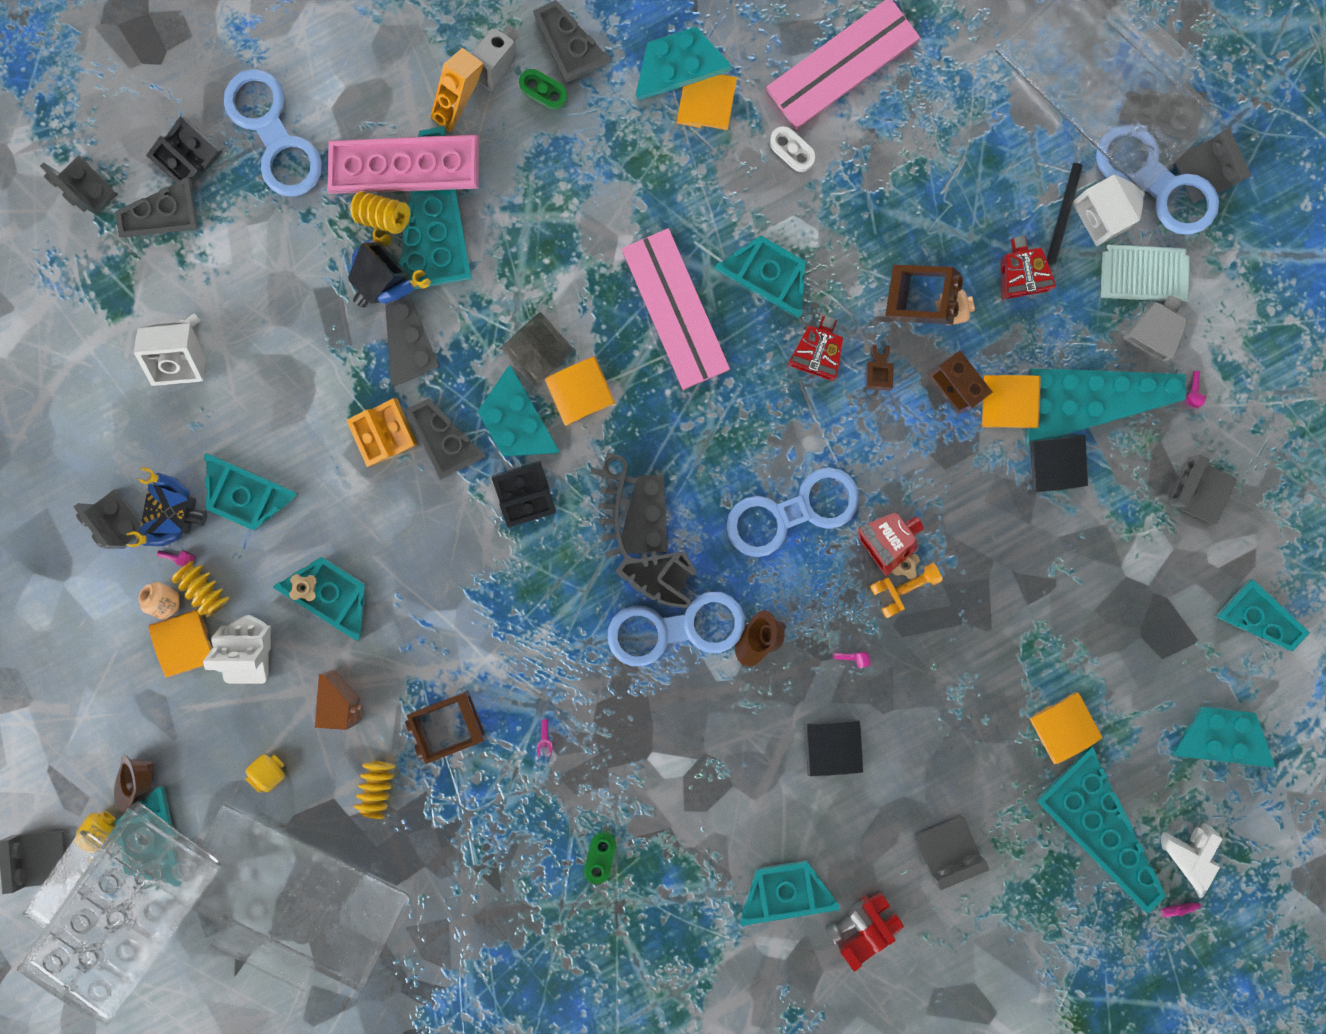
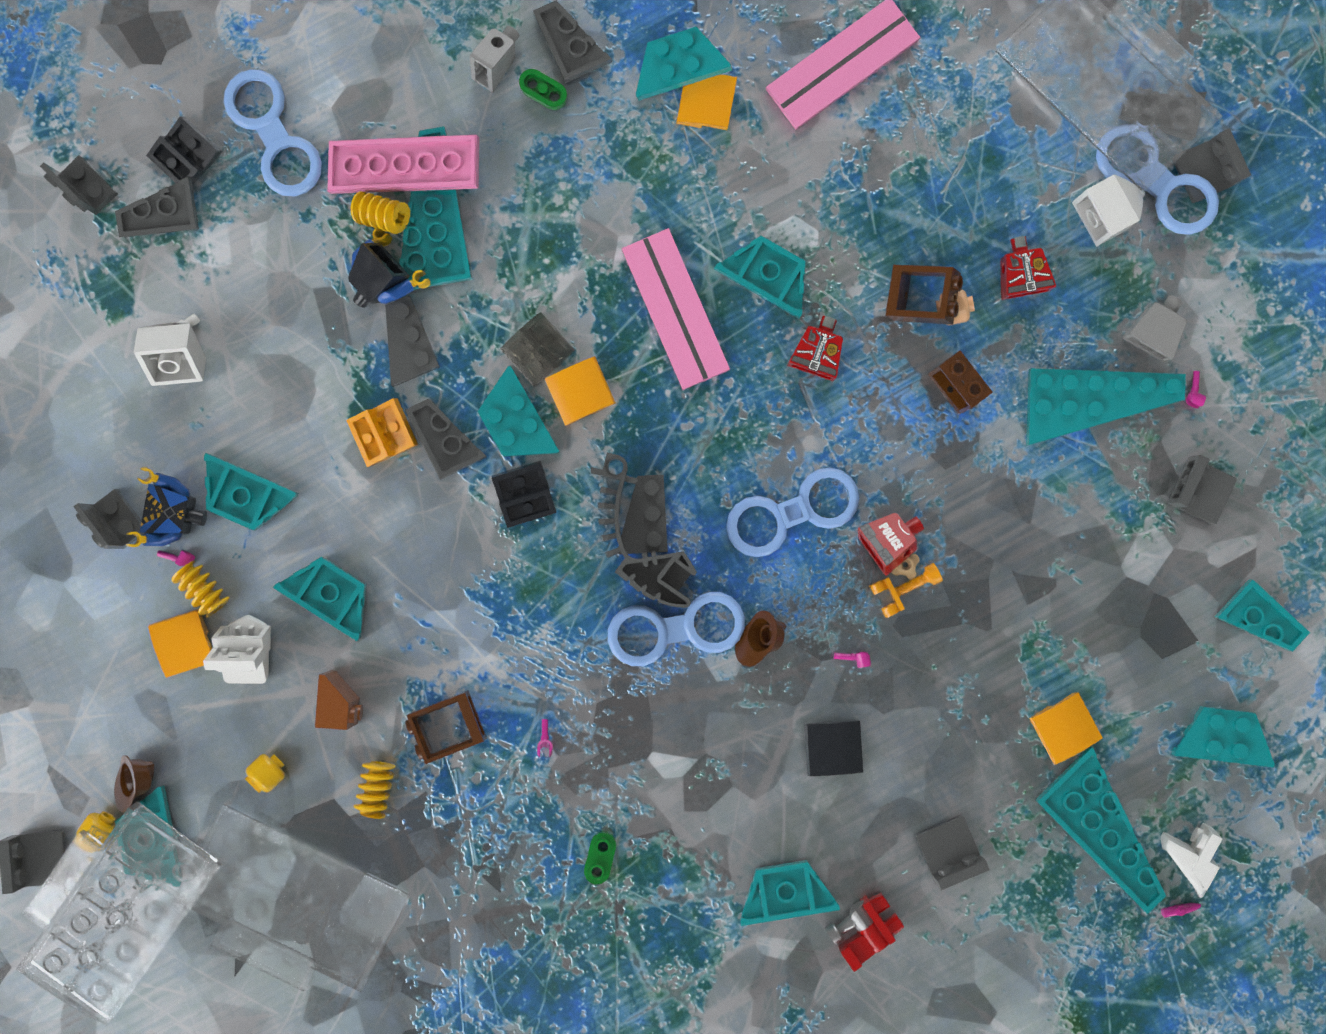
(159, 600): light nougat head -> none
(310, 587): tan plate -> none
(455, 87): light orange slope -> none
(795, 147): white plate -> none
(879, 373): reddish brown plate -> none
(1013, 401): light orange slope -> none
(1059, 463): black slope -> none
(1064, 213): black bar -> none
(1145, 273): light aqua window -> none

